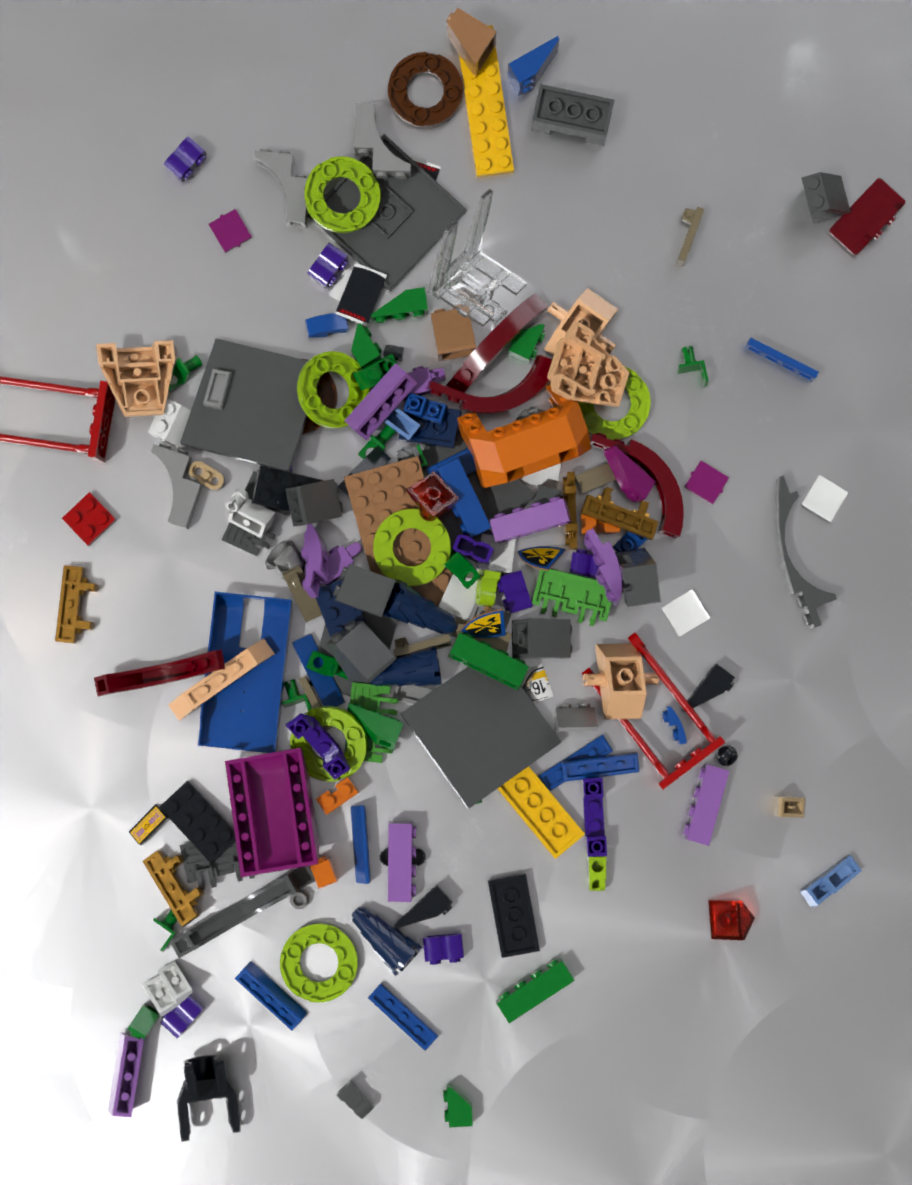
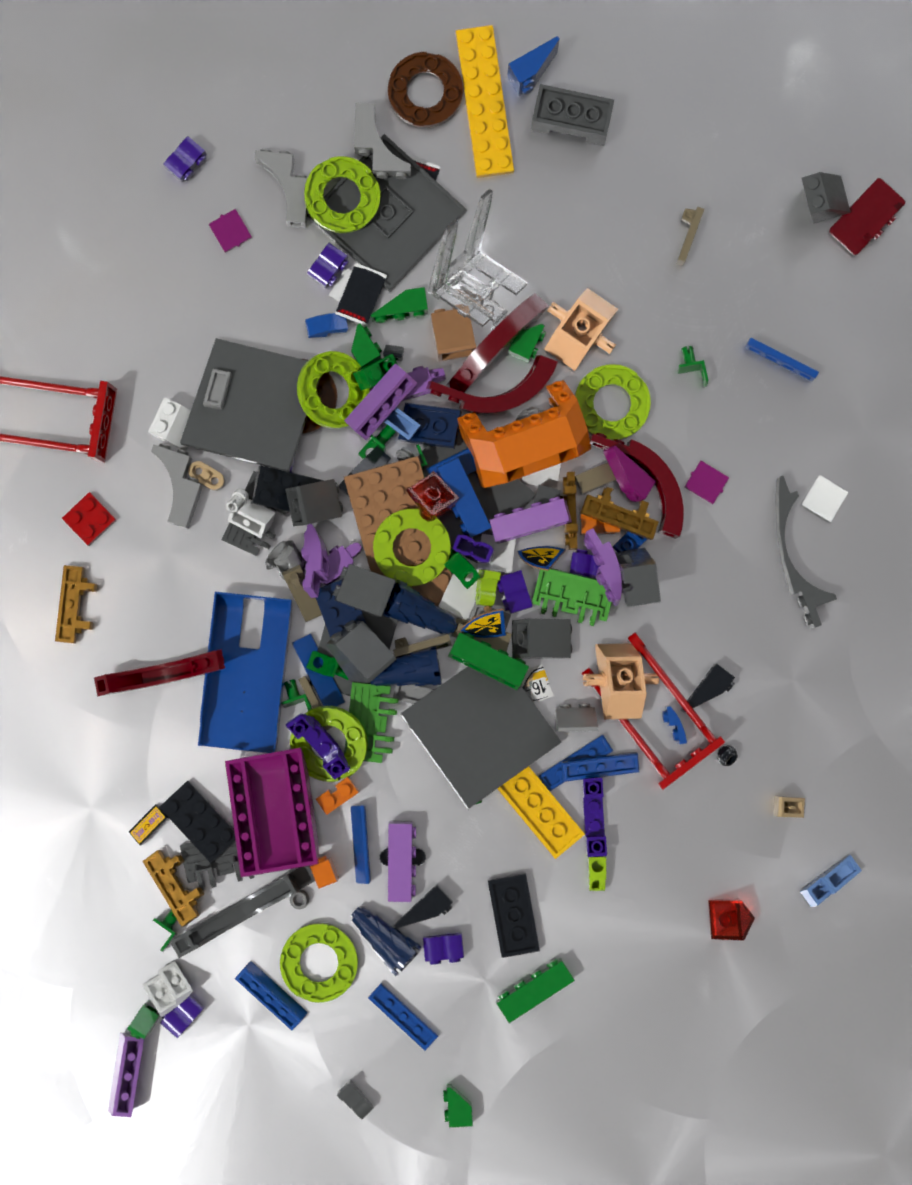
(138, 376): light nougat wedge -> none
(182, 371): green bracket -> none
(205, 1081): black piece -> none
(220, 679): light nougat slope -> none
(379, 728): green slope -> none
(425, 408): blue slope -> none
(471, 39): medium nougat slope -> none
(585, 370): light nougat wedge -> none
(685, 613): white sticker -> none
(706, 804): medium lavender brick -> none

